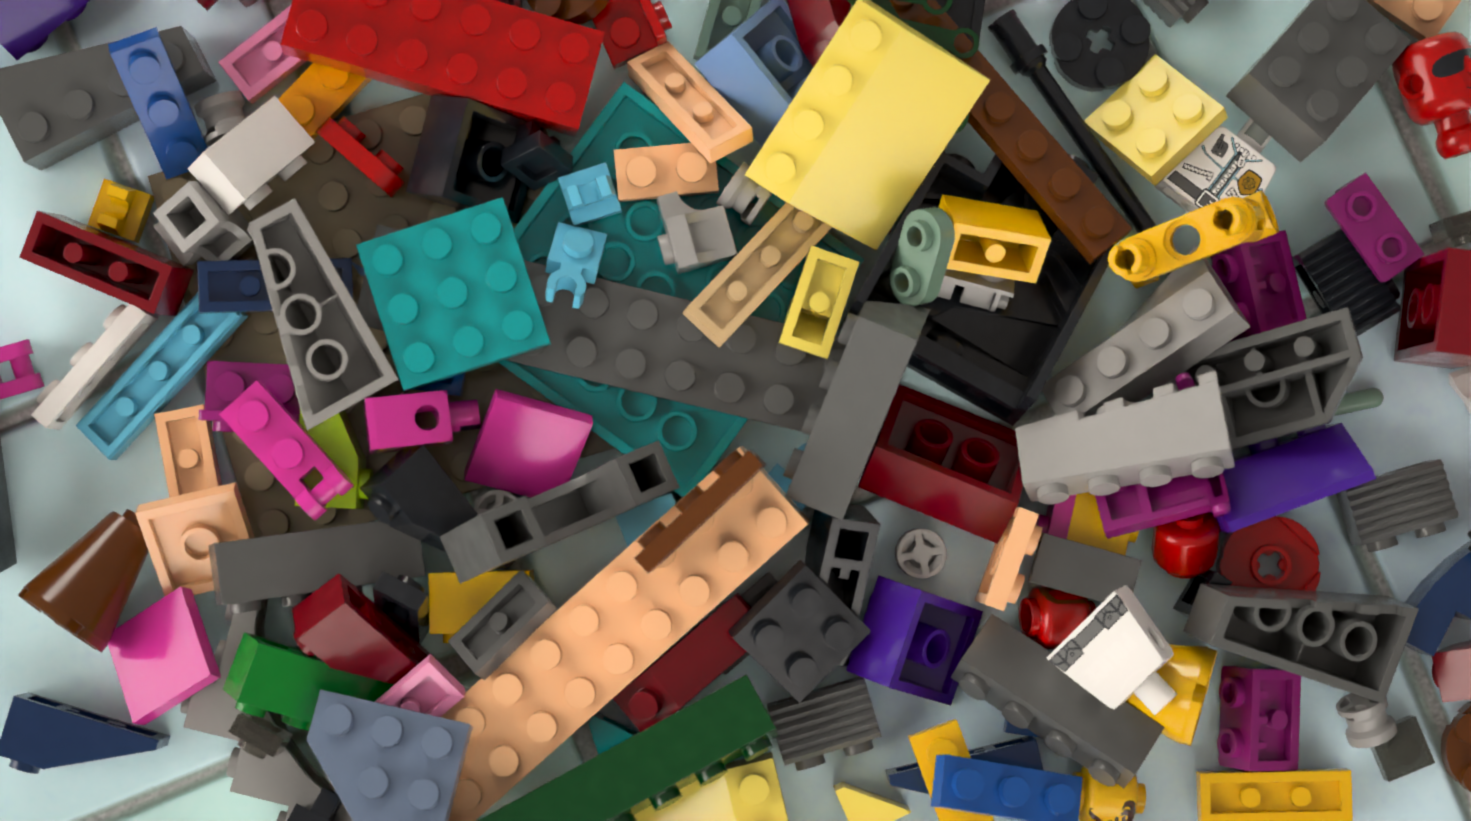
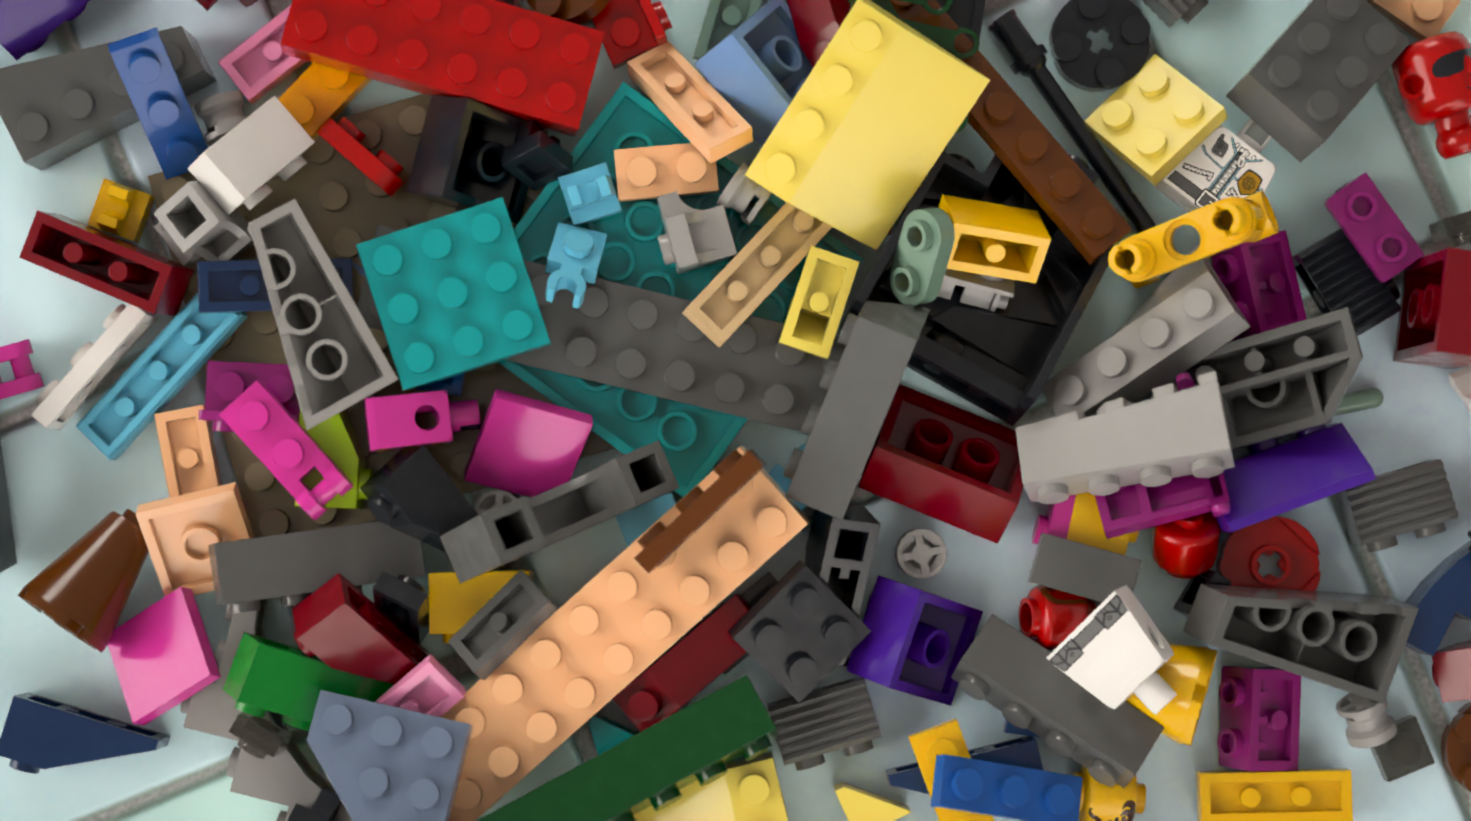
(1001, 577): light nougat plate -> none

